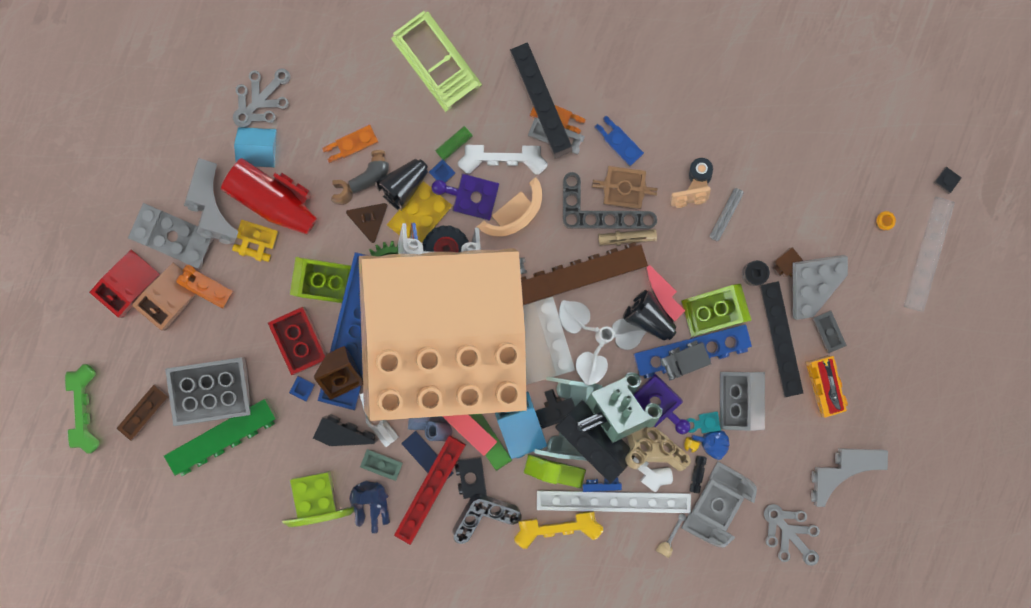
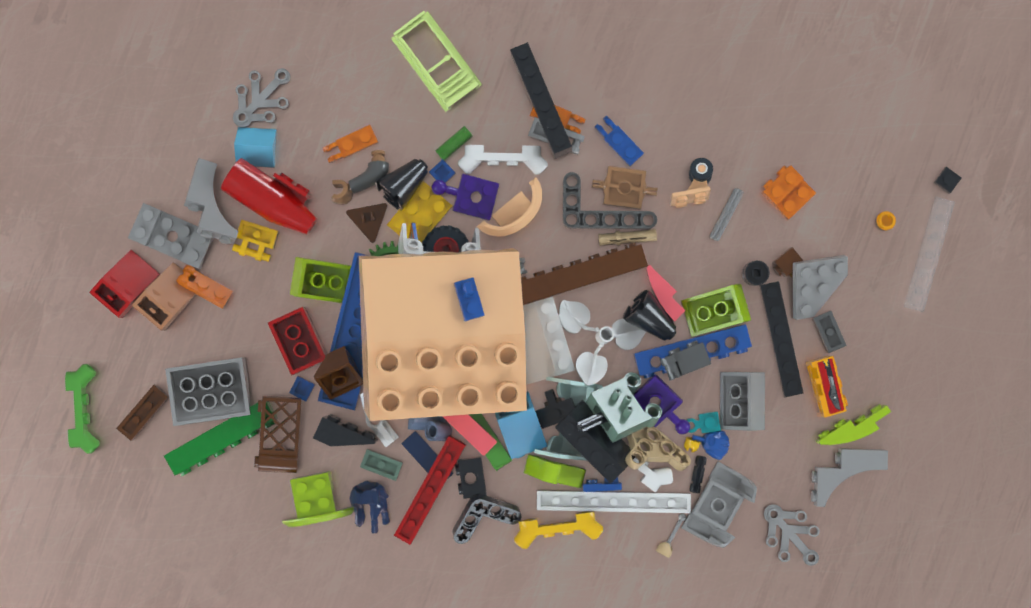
(275, 459): none -> reddish brown piece
(469, 299): none -> blue hinge
(788, 191): none -> orange plate
(847, 432): none -> lime slope

